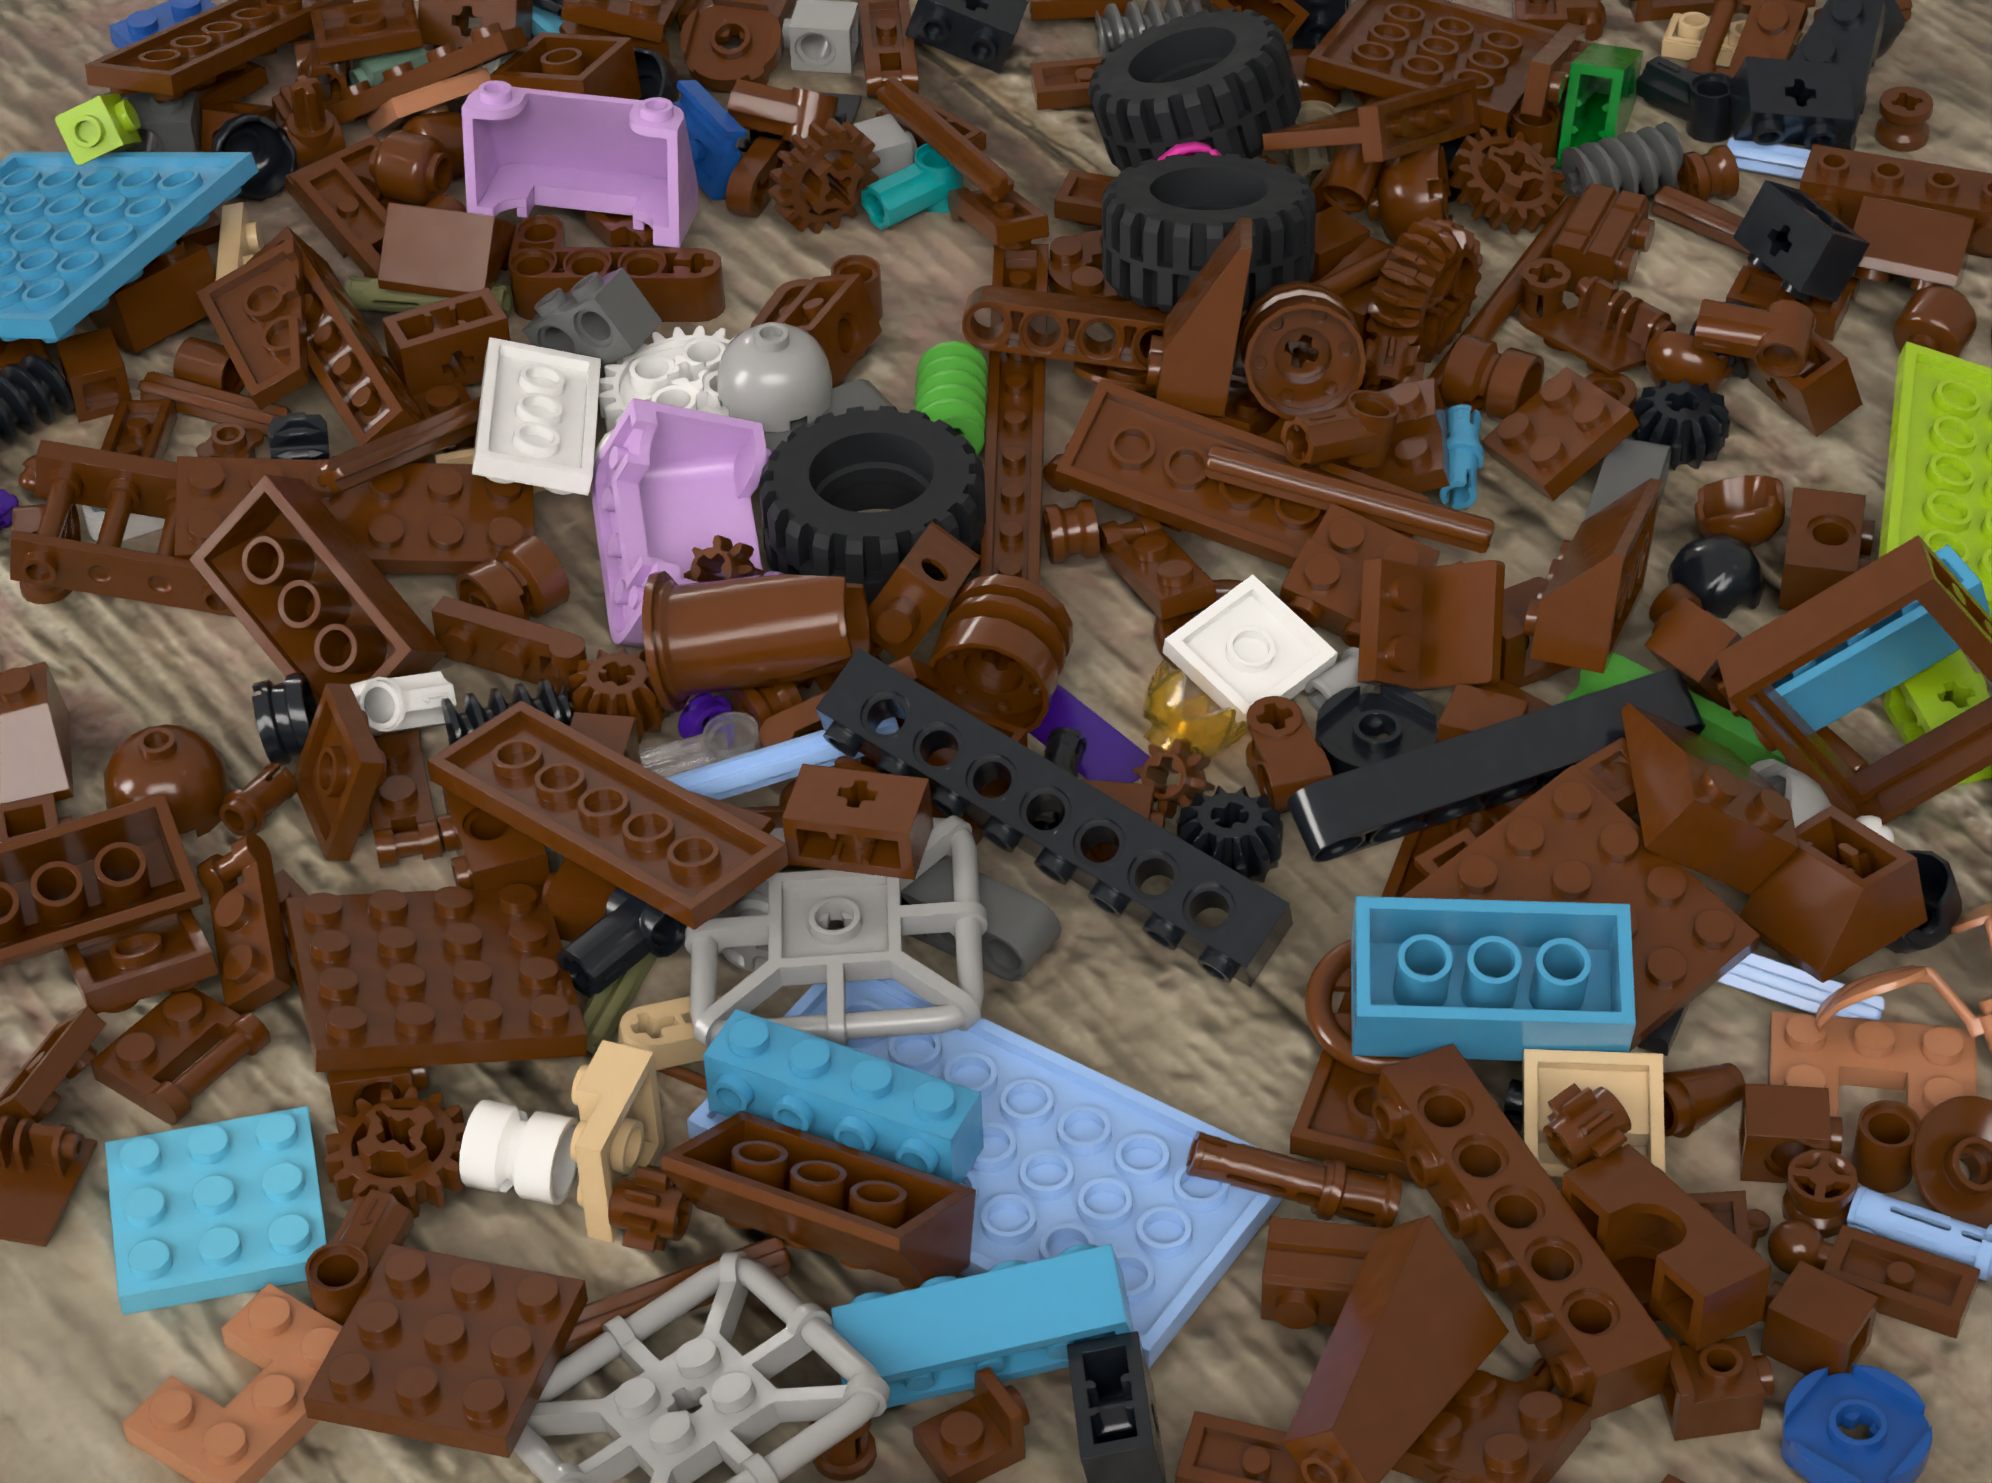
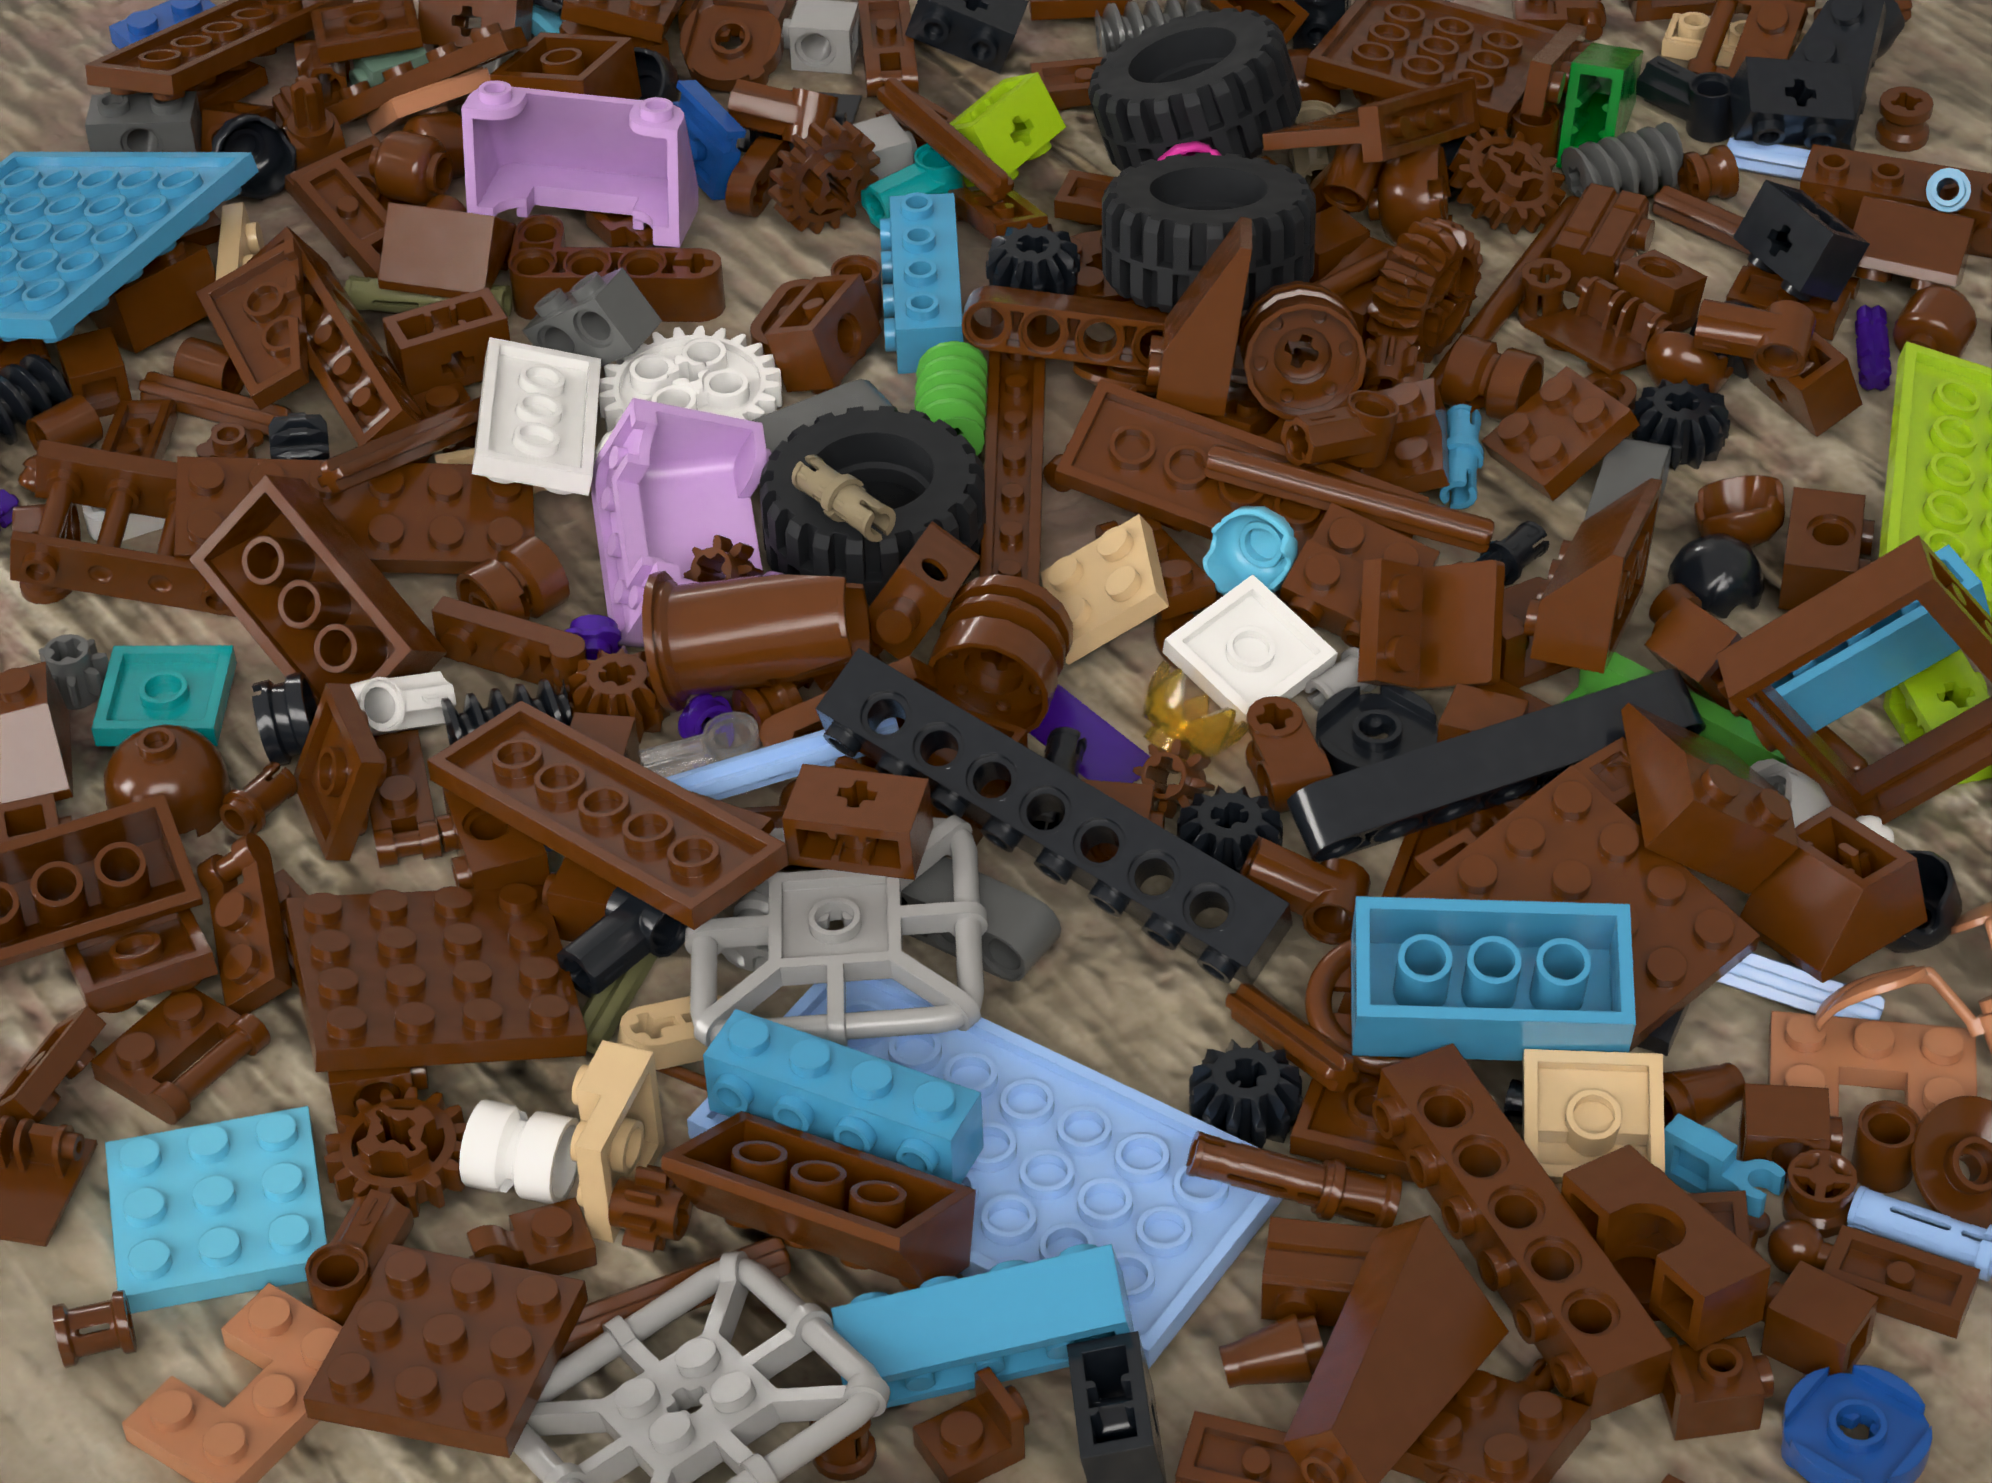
(67, 422): none -> reddish brown beam
(75, 669): none -> dark grey gear
(76, 1345): none -> reddish brown bush
(99, 127): lime bracket -> none
(164, 687): none -> teal plate
(539, 1239): none -> reddish brown plate
(598, 633): none -> dark purple plate
(774, 376): light grey cylinder -> none
(843, 498): none -> dark tan pin
(920, 276): none -> dark azure brick
(1012, 122): none -> lime brick
(1034, 260): none -> black gear
(1071, 531): reddish brown wheel -> none
(1109, 585): none -> tan plate
(1247, 1093): none -> black gear
(1251, 543): none -> medium azure hair
(1274, 1354): none -> reddish brown cone
(1285, 1031): none -> reddish brown axle
(1316, 891): none -> reddish brown piece
(1517, 549): none -> black axle
(1585, 1125): reddish brown gear -> none
(1664, 285): none -> reddish brown brick
(1707, 1162): none -> dark azure plate
(1873, 348): none -> dark purple axle
(1942, 178): none -> pin

